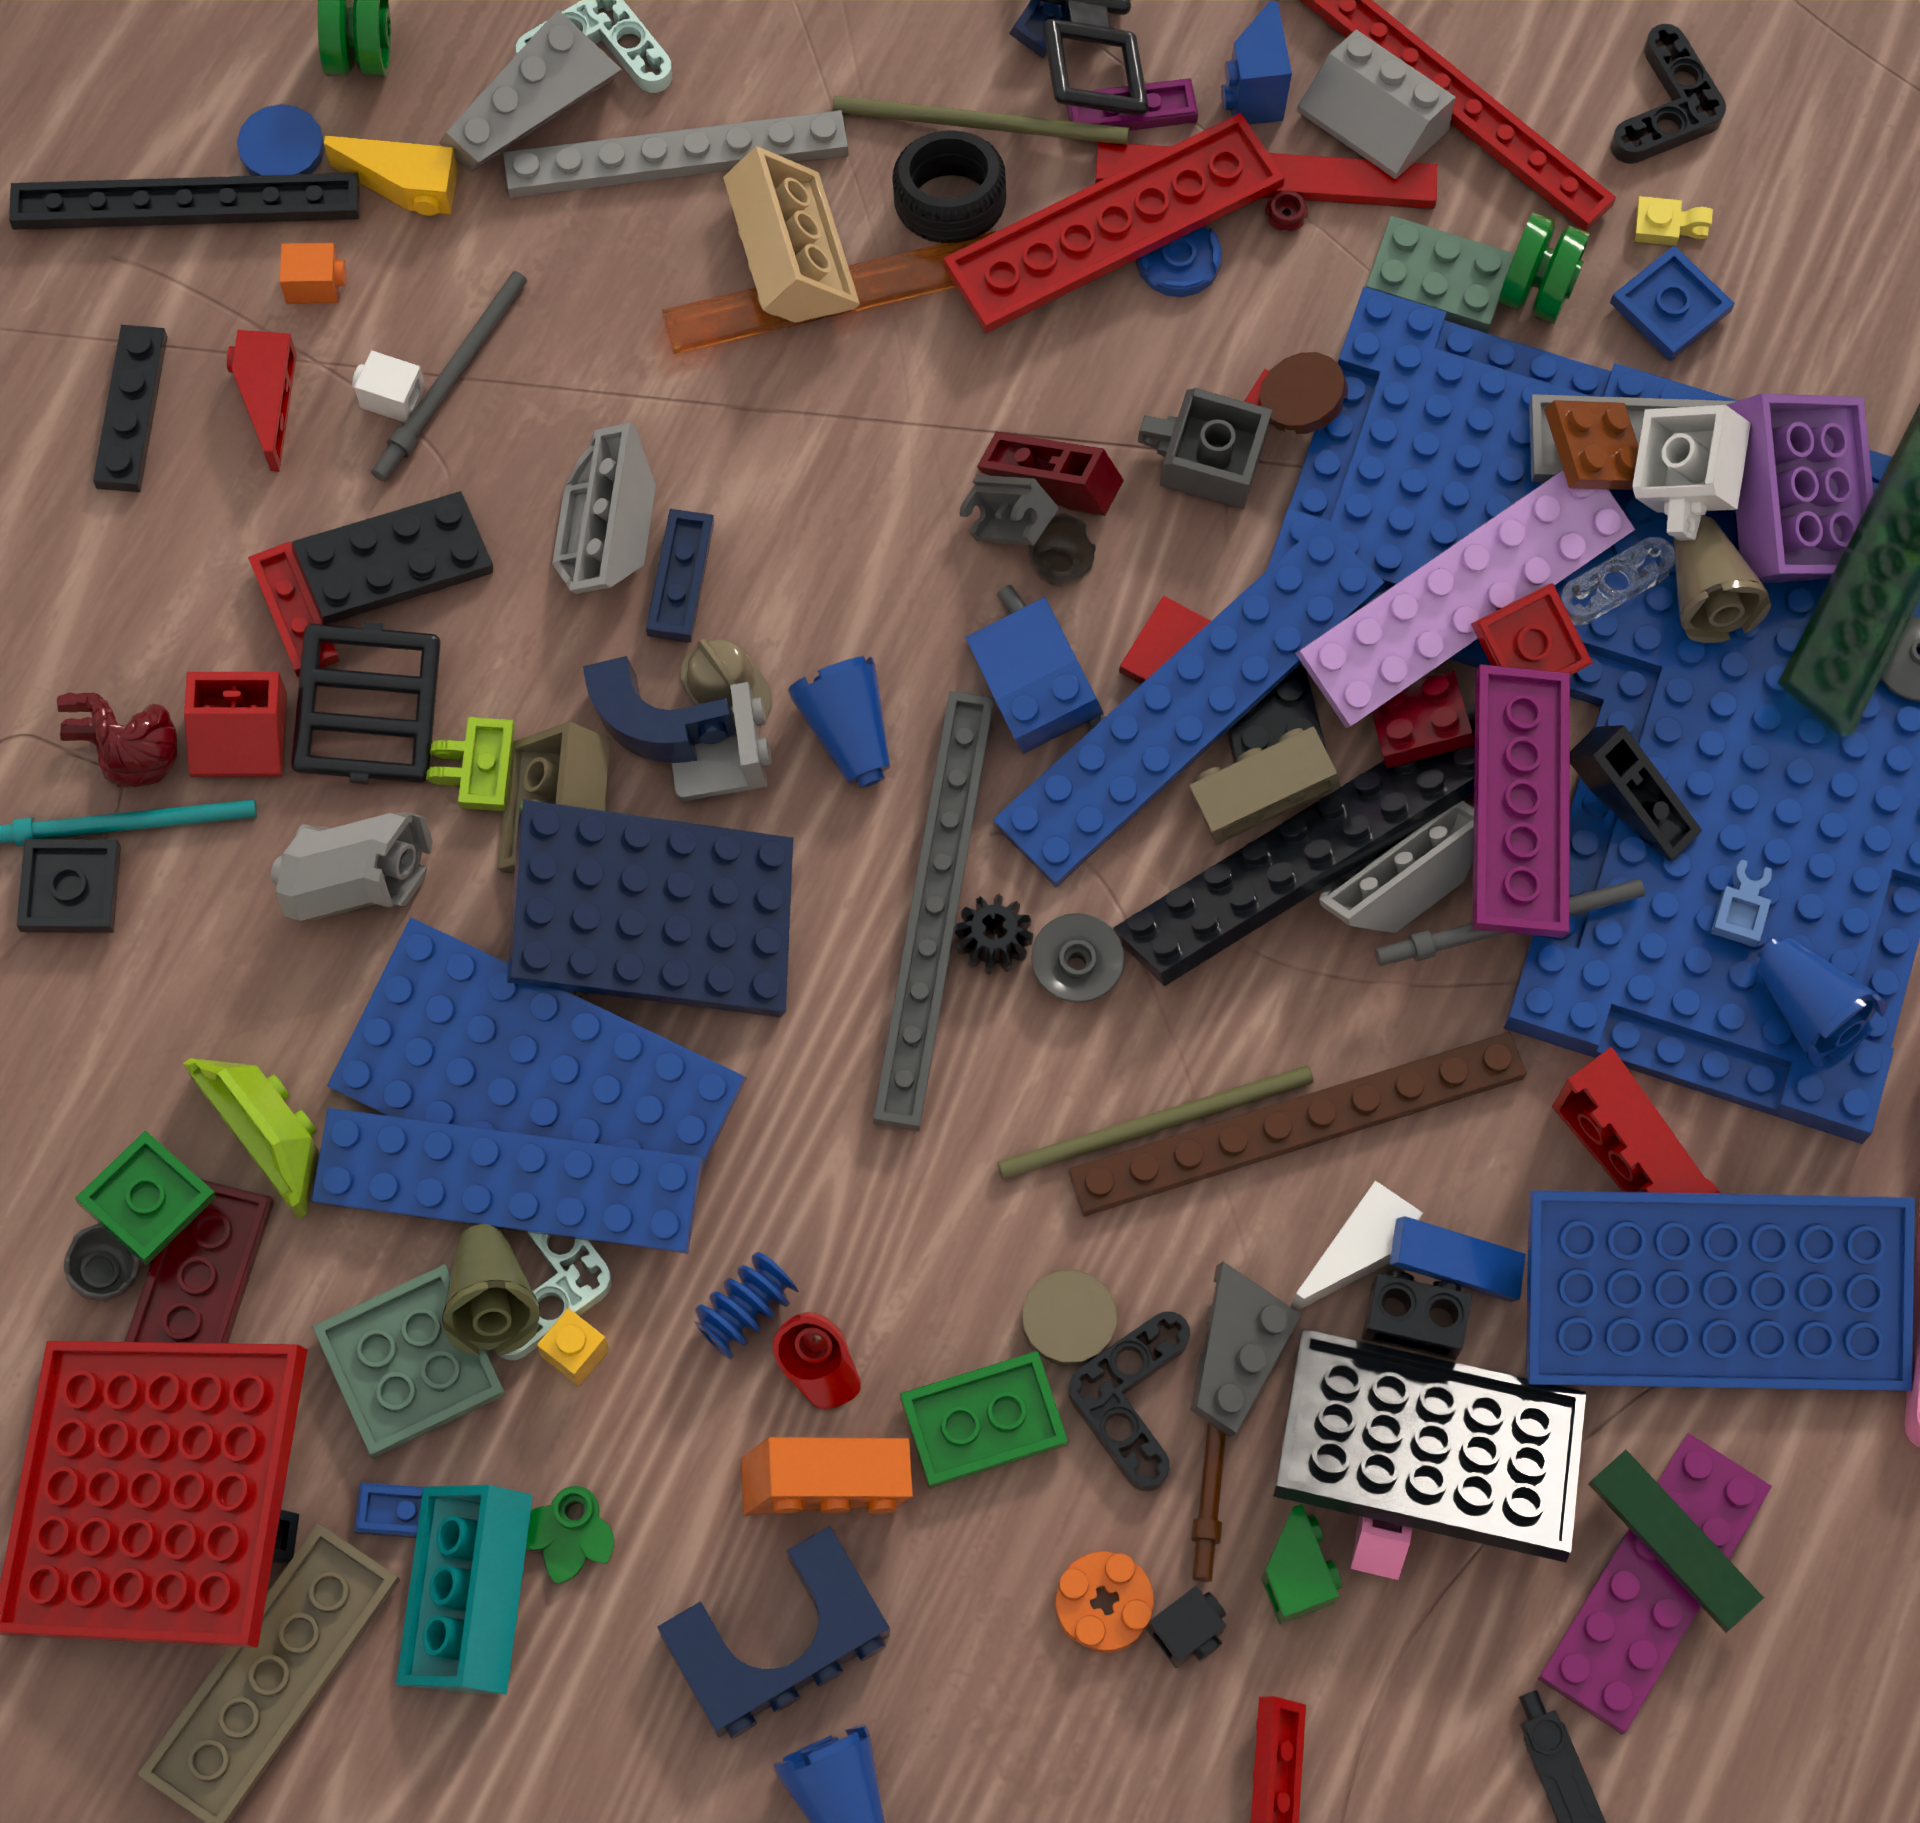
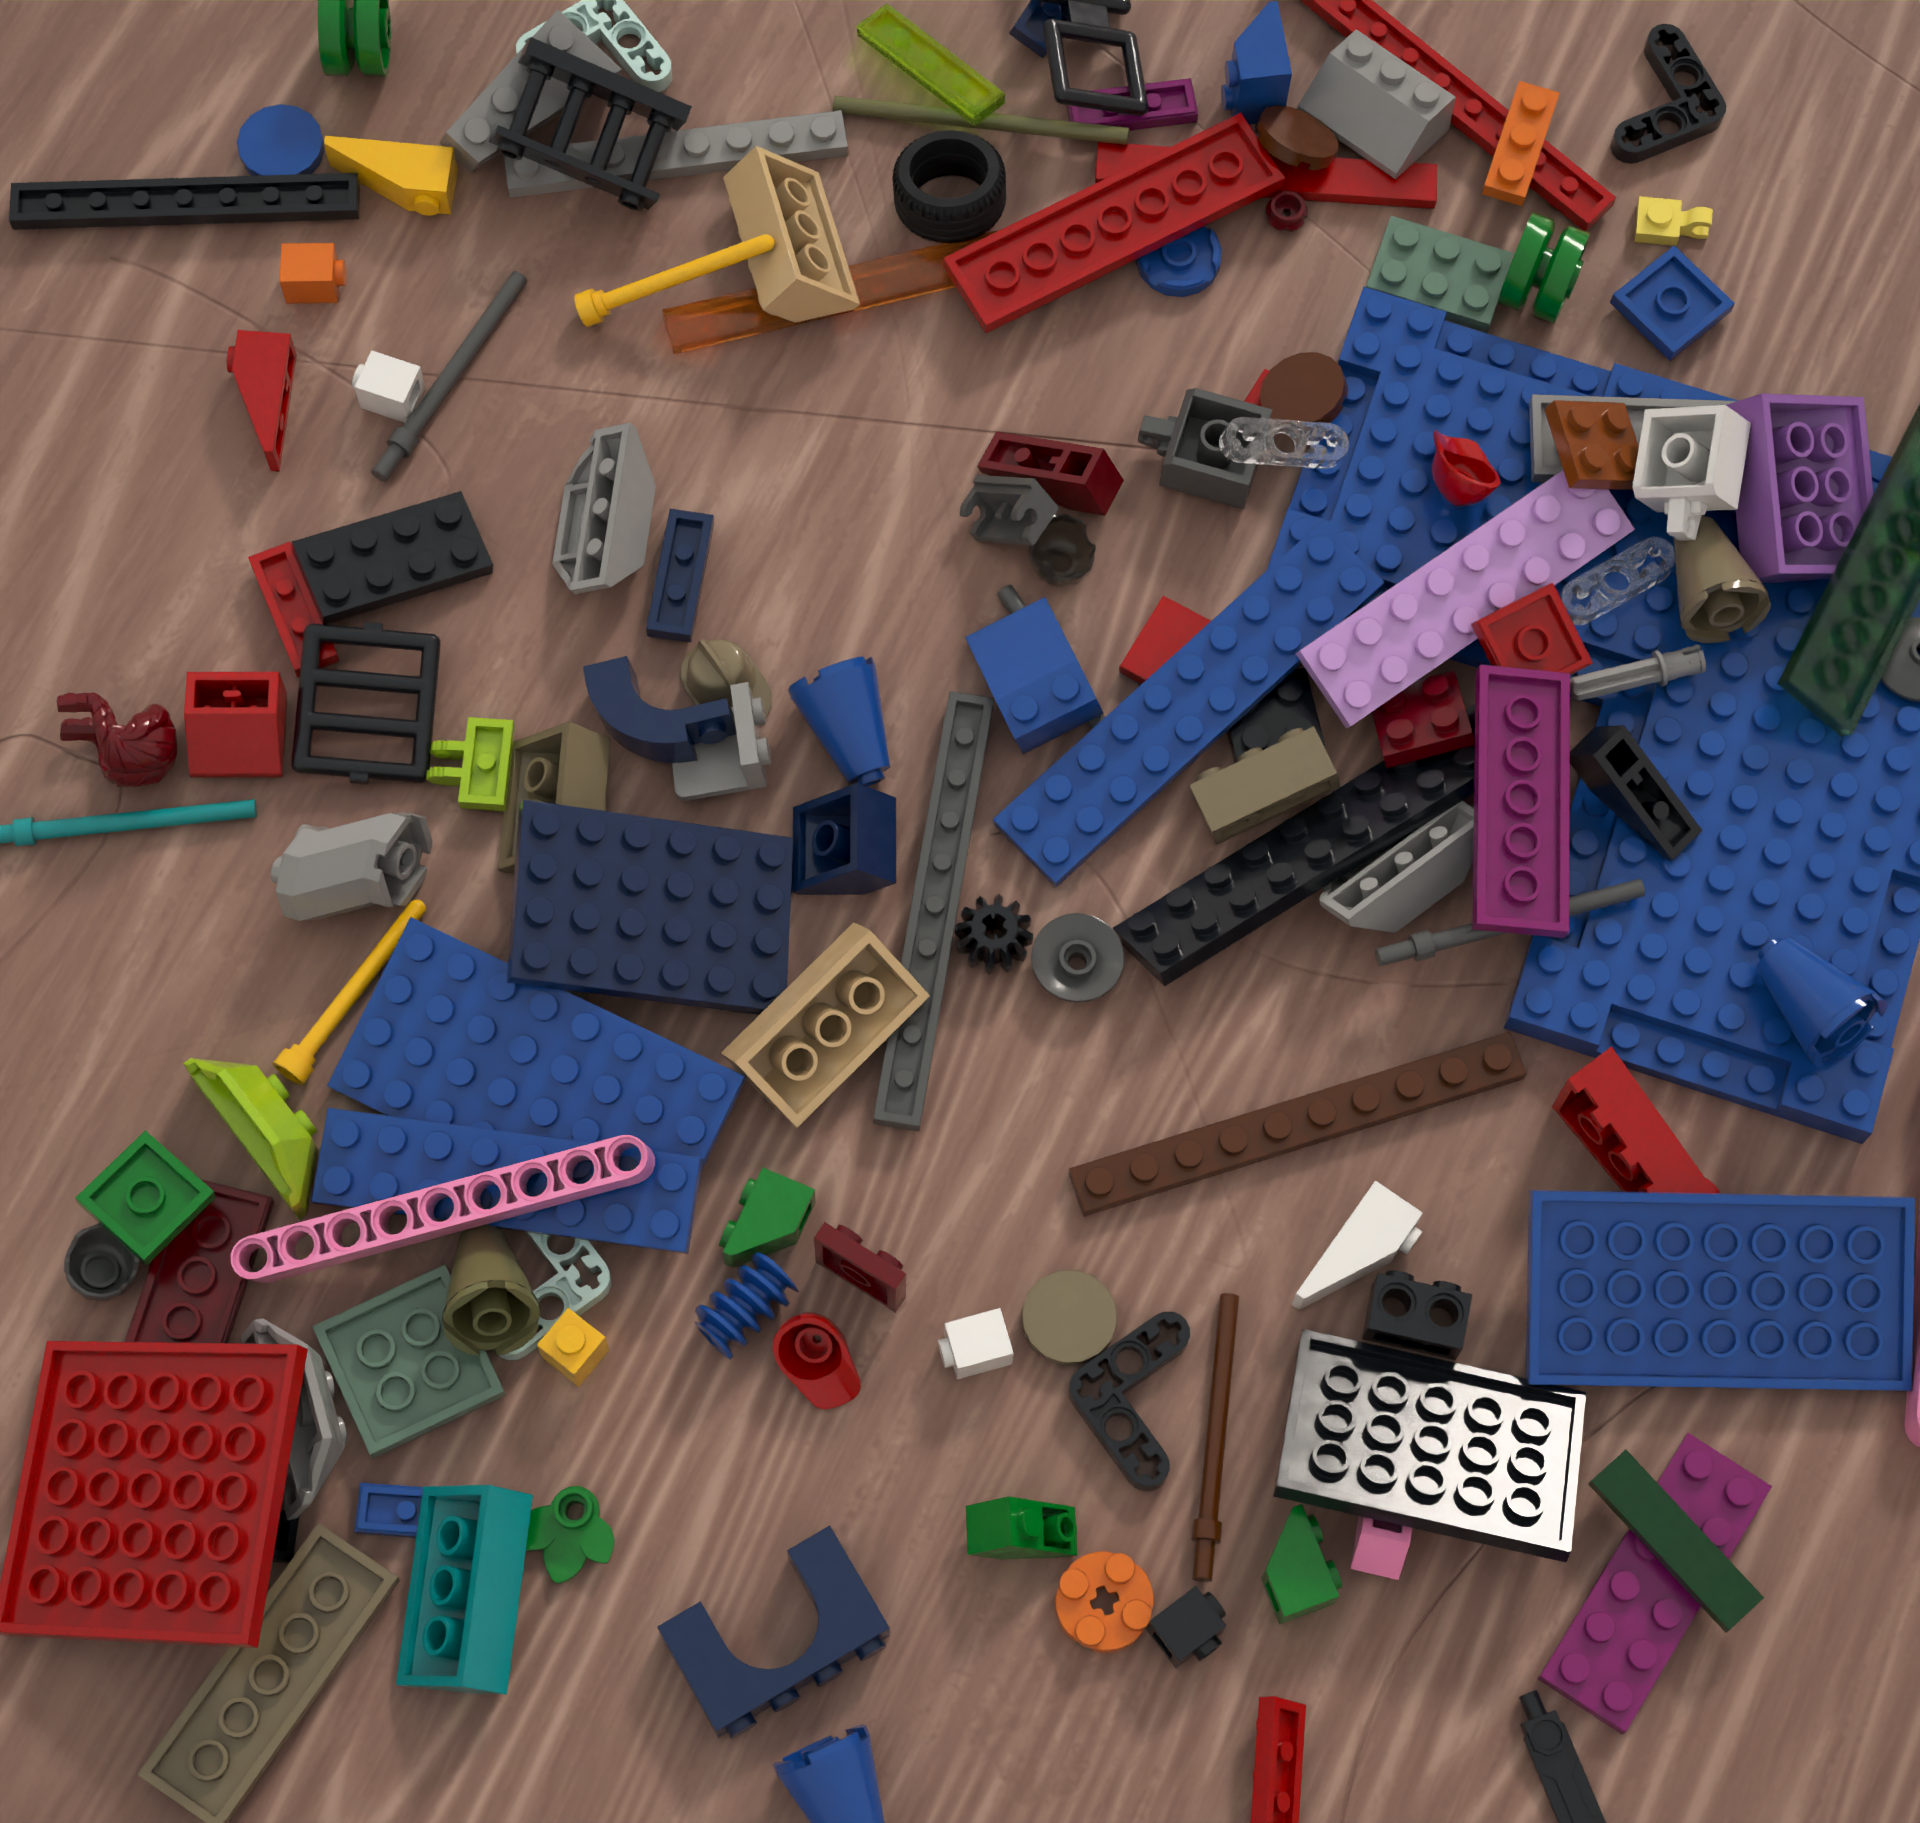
(68, 885): black plate -> none
(130, 408): black plate -> none
(298, 1060): none -> yellow piece
(318, 1431): none -> light grey wedge
(420, 1206): none -> bright pink beam
(595, 305): none -> yellow piece
(623, 98): none -> black fence
(770, 1219): none -> green slope
(825, 1024): none -> tan slope
(826, 1475): orange wedge -> none
(844, 843): none -> dark blue slope
(871, 1273): none -> dark red plate
(931, 64): none -> clear neon green tile
(976, 1344): none -> white brick
(983, 1419): green plate -> none
(1020, 1529): none -> green slope
(1155, 1122): olive piece -> none
(1240, 1348): dark grey wing -> none
(1266, 452): none -> clear beam
(1296, 137): none -> reddish brown tile
(1457, 1259): blue tile -> none
(1462, 470): none -> red cap
(1520, 143): none -> orange plate
(1658, 669): none -> light grey axle
(1741, 910): medium blue plate -> none

